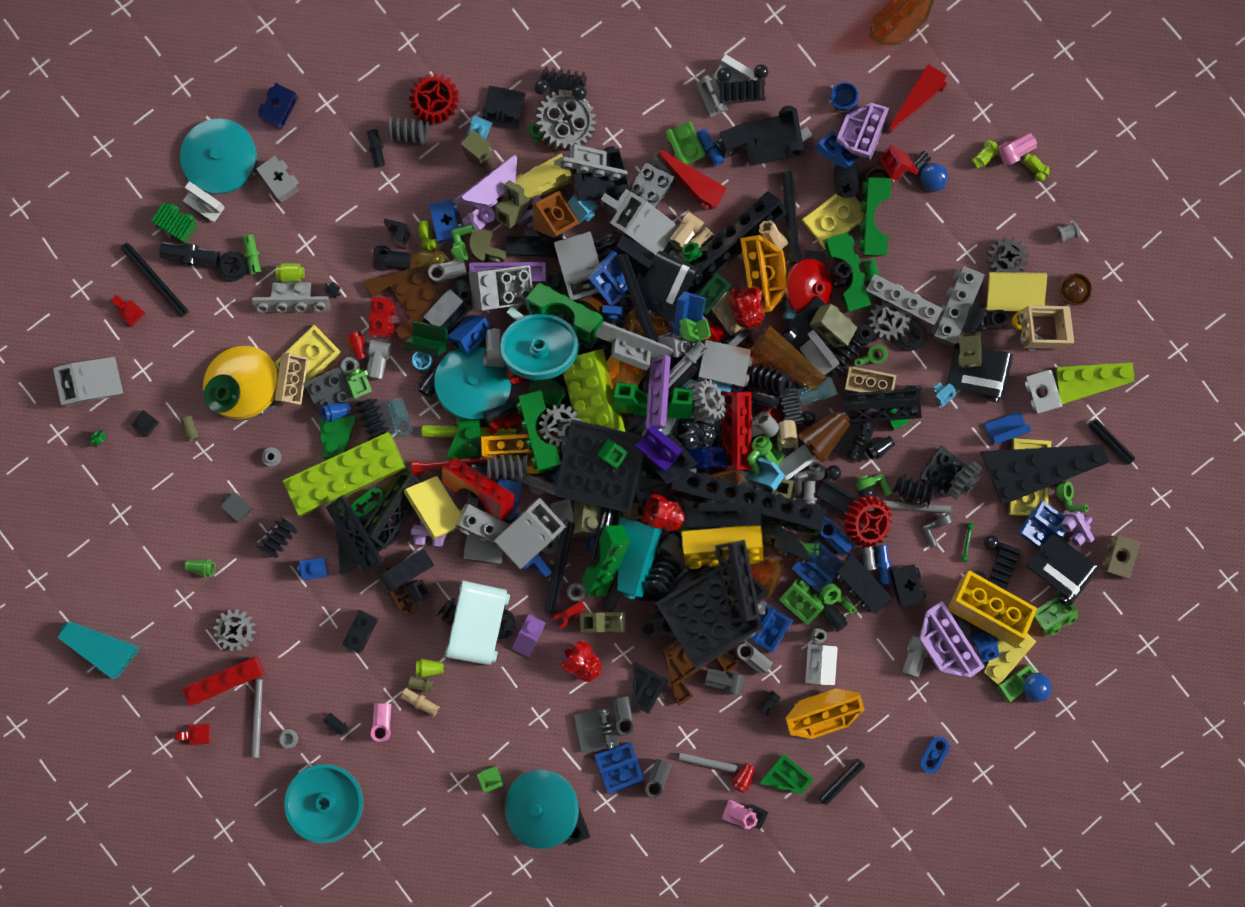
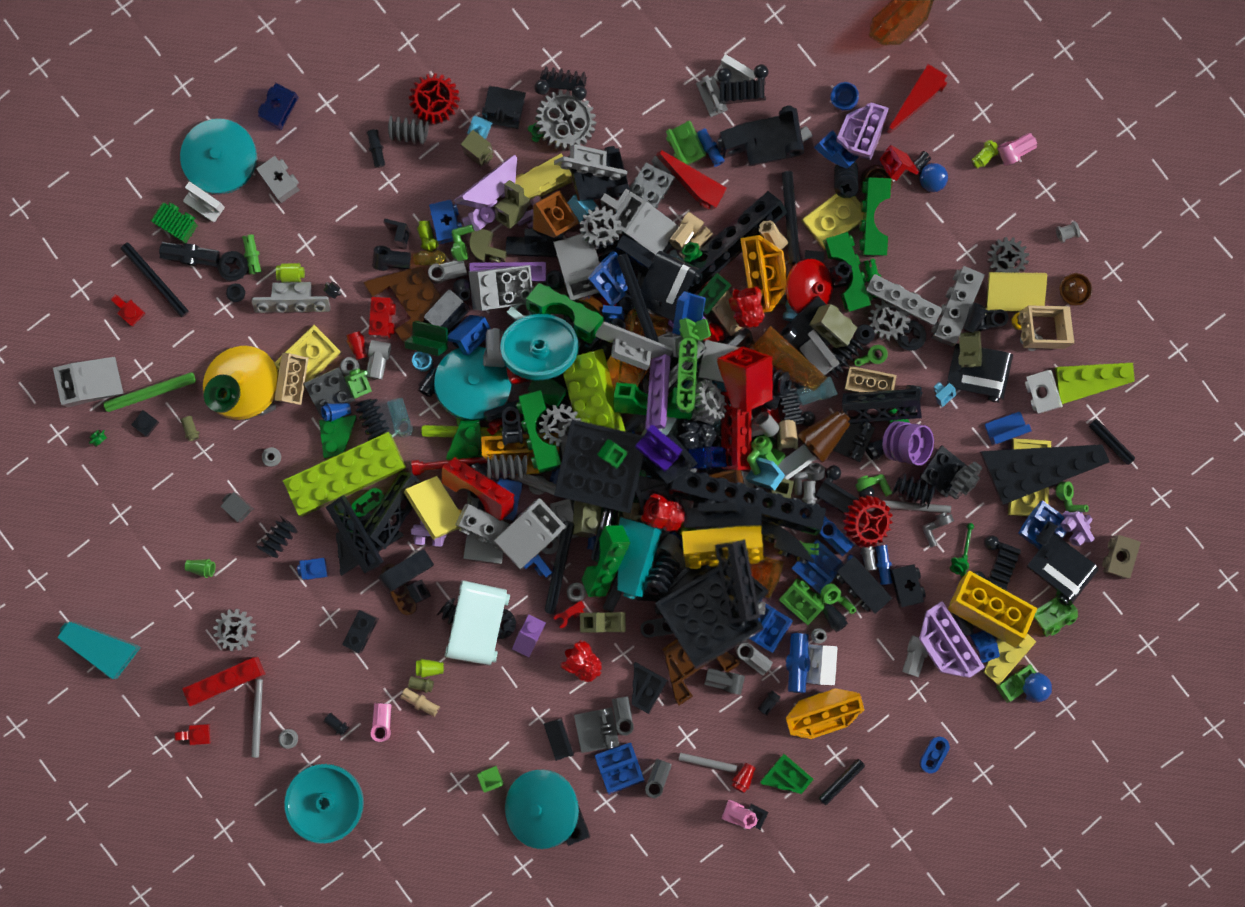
(149, 392): none -> bright green axle
(235, 292): none -> black plate
(511, 429): none -> black piece
(558, 739): none -> black panel
(600, 218): none -> light grey gear
(687, 375): none -> bright green beam
(747, 378): none -> red slope
(798, 663): none -> blue piece
(908, 442): none -> medium lavender wheel
(959, 566): none -> green plate
(1036, 166): lime arm -> none
(1046, 533): none -> black pin

